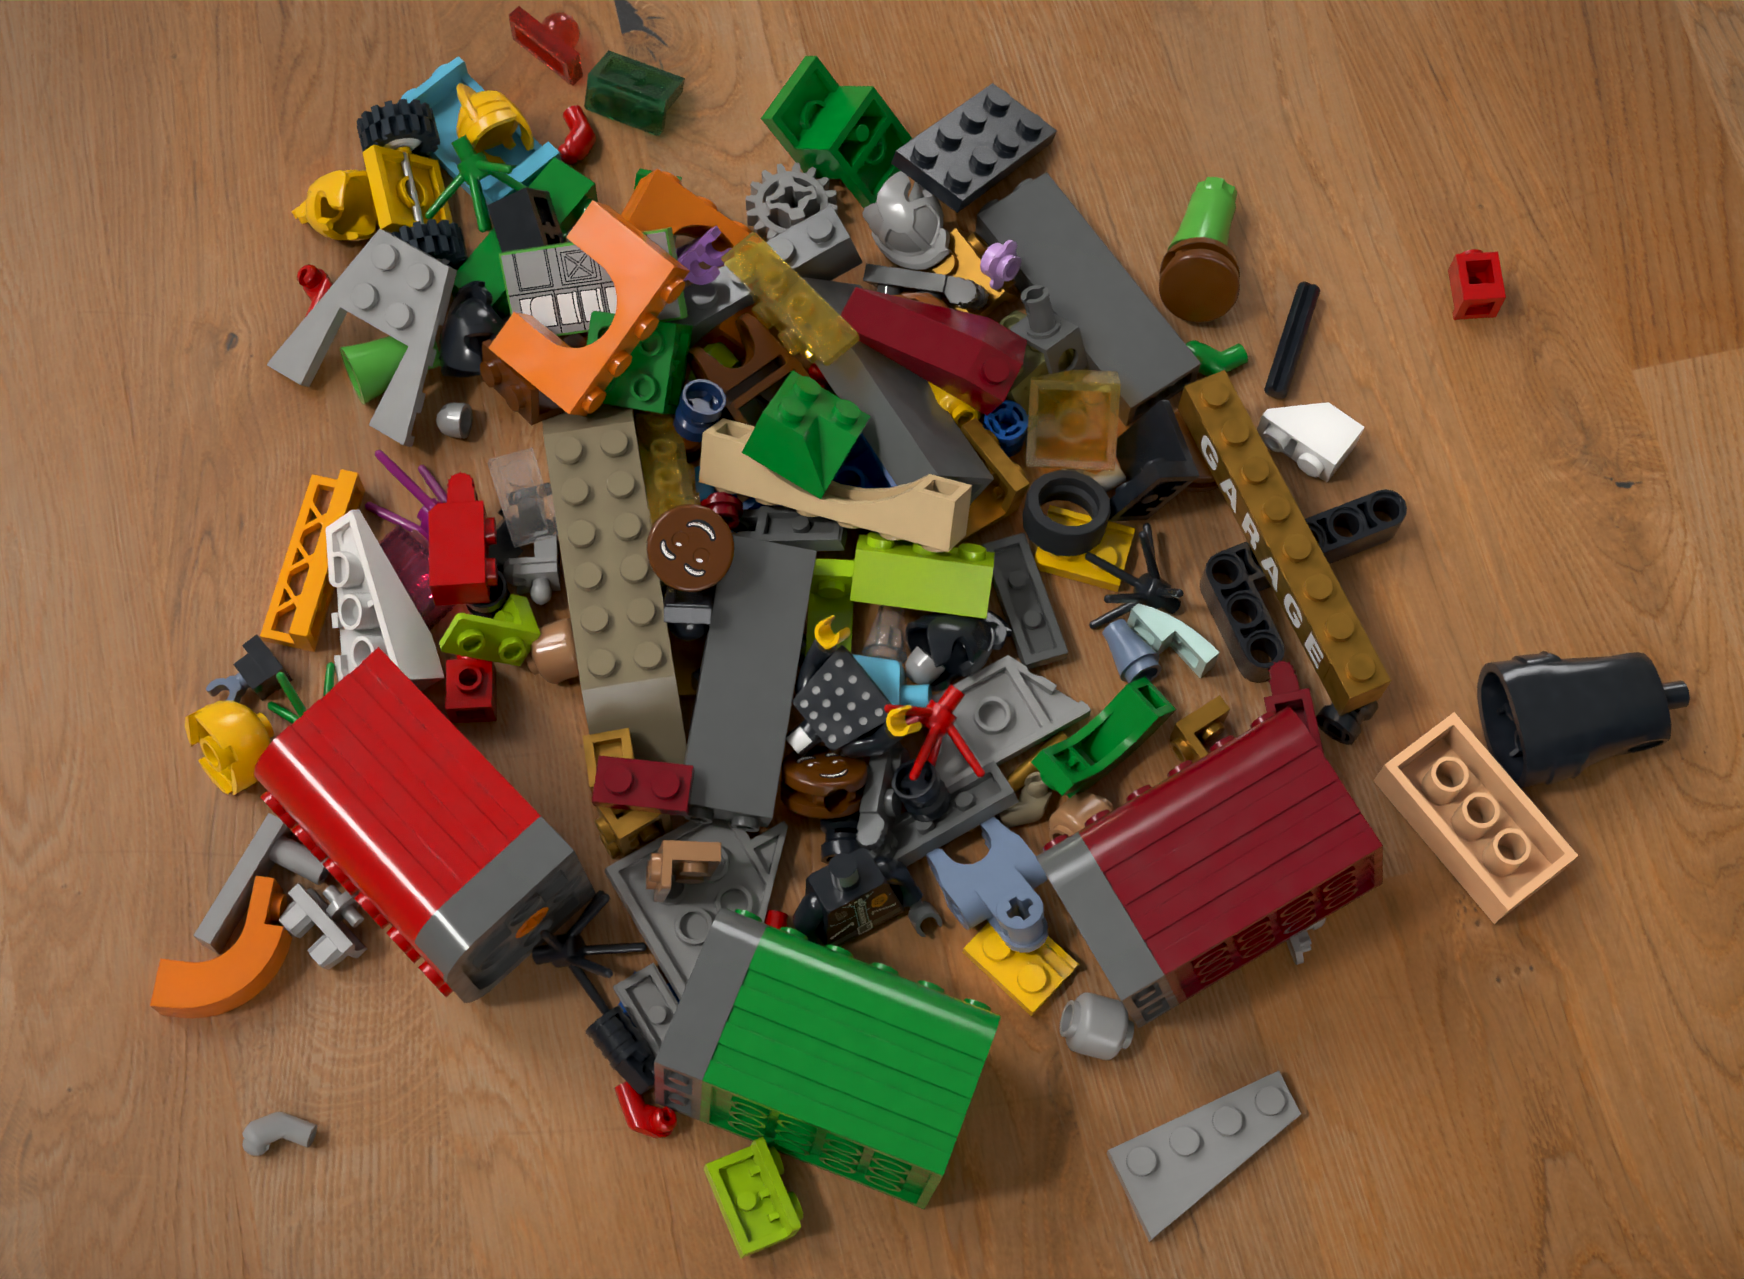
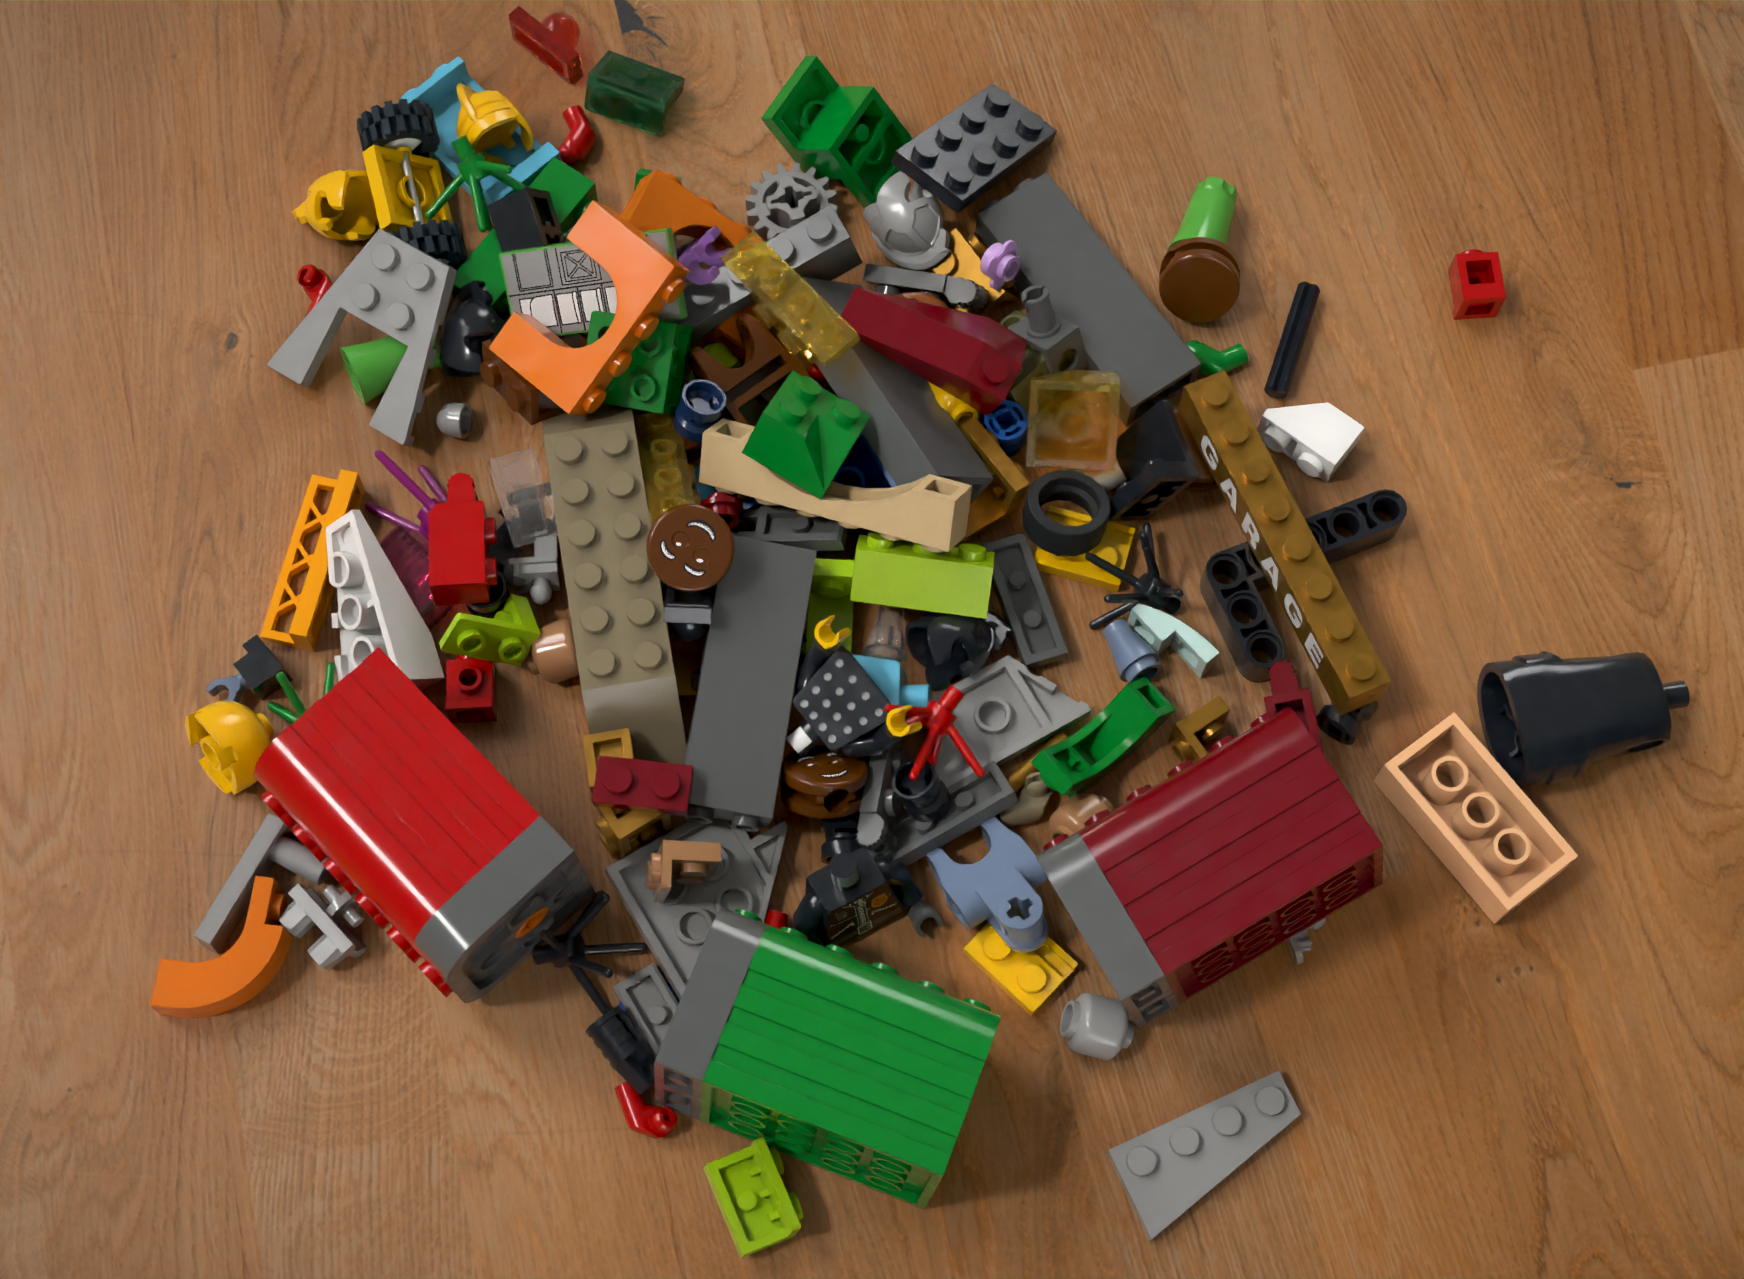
(274, 1127): light grey arm -> none
(921, 667): light grey hinge -> none

